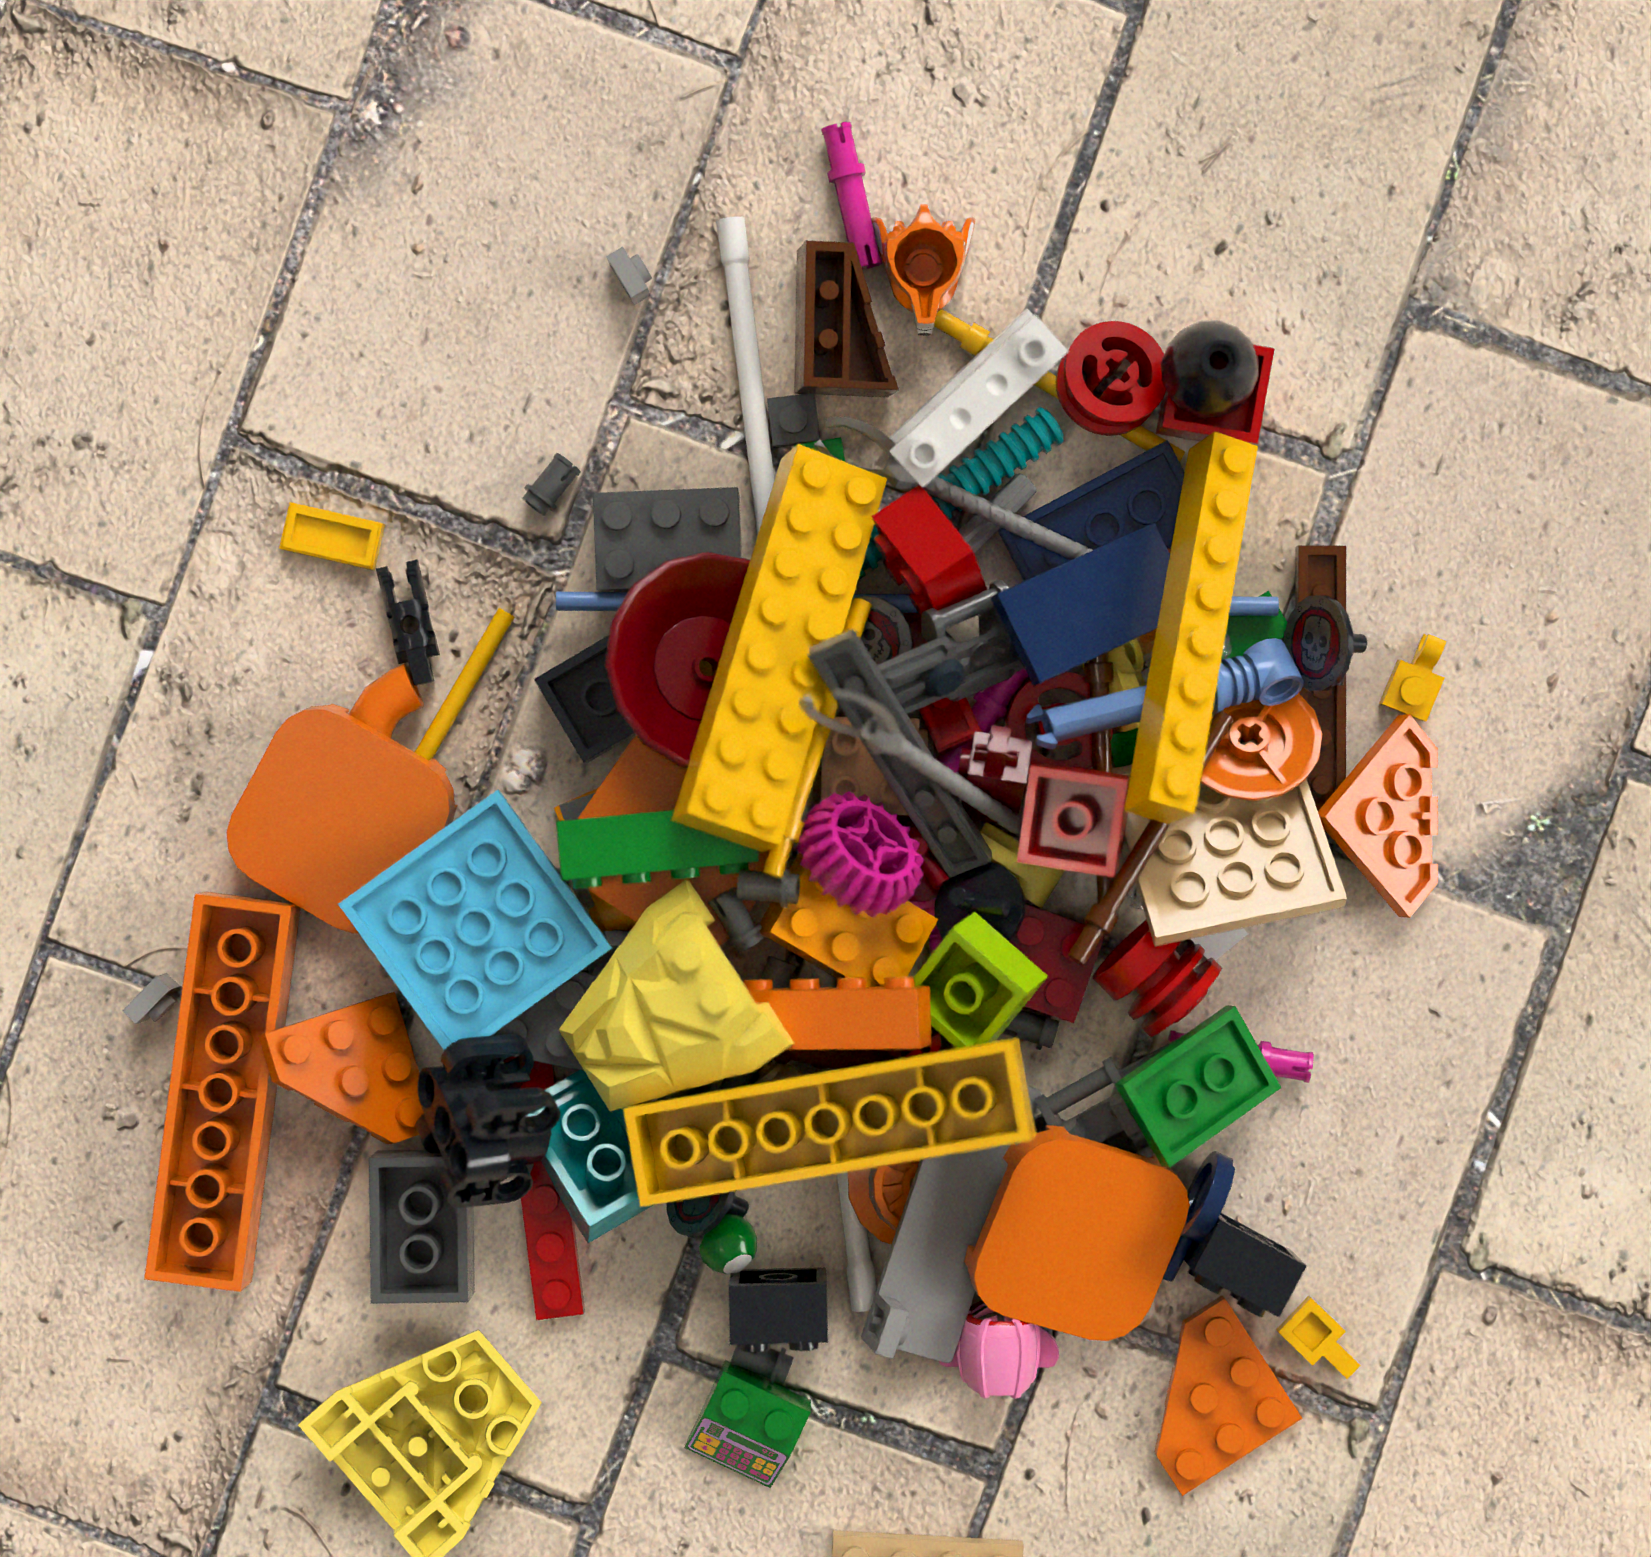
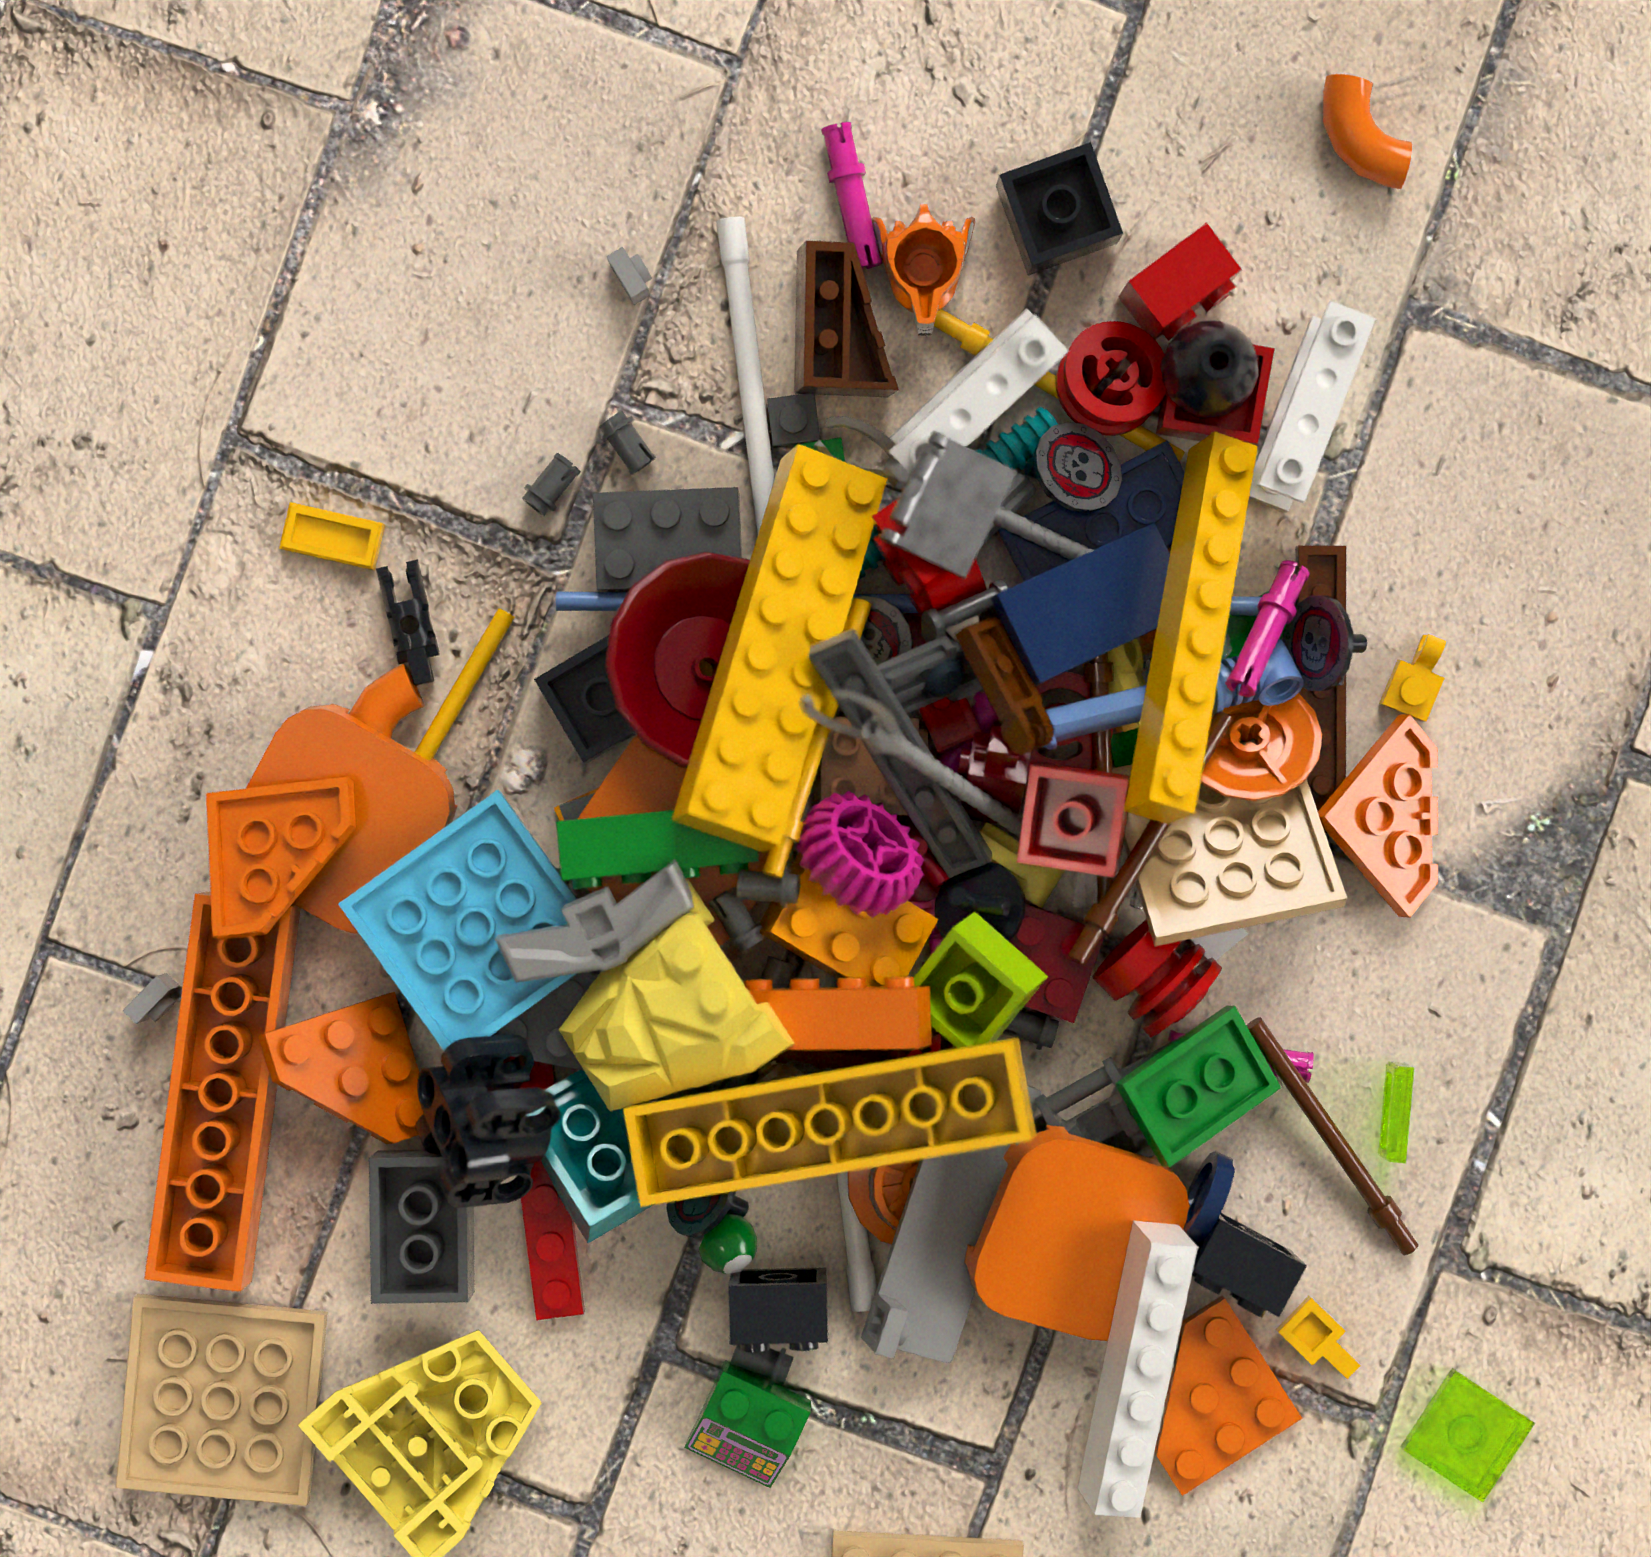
(220, 1399): none -> tan plate
(270, 847): none -> orange plate
(599, 929): none -> light grey plate
(627, 442): none -> dark grey pin
(949, 505): none -> flat silver piece
(1001, 1353): bright pink piece -> none
(1006, 685): none -> reddish brown hinge
(1059, 208): none -> black brick
(1076, 467): none -> shield
(1137, 1368): none -> white brick
(1179, 282): none -> red brick
(1274, 612): none -> dark pink pin
(1309, 406): none -> white fence
(1357, 136): none -> orange cylinder
(1381, 1208): none -> reddish brown bar
(1396, 1112): none -> clear neon green tile
(1467, 1435): none -> clear neon green tile

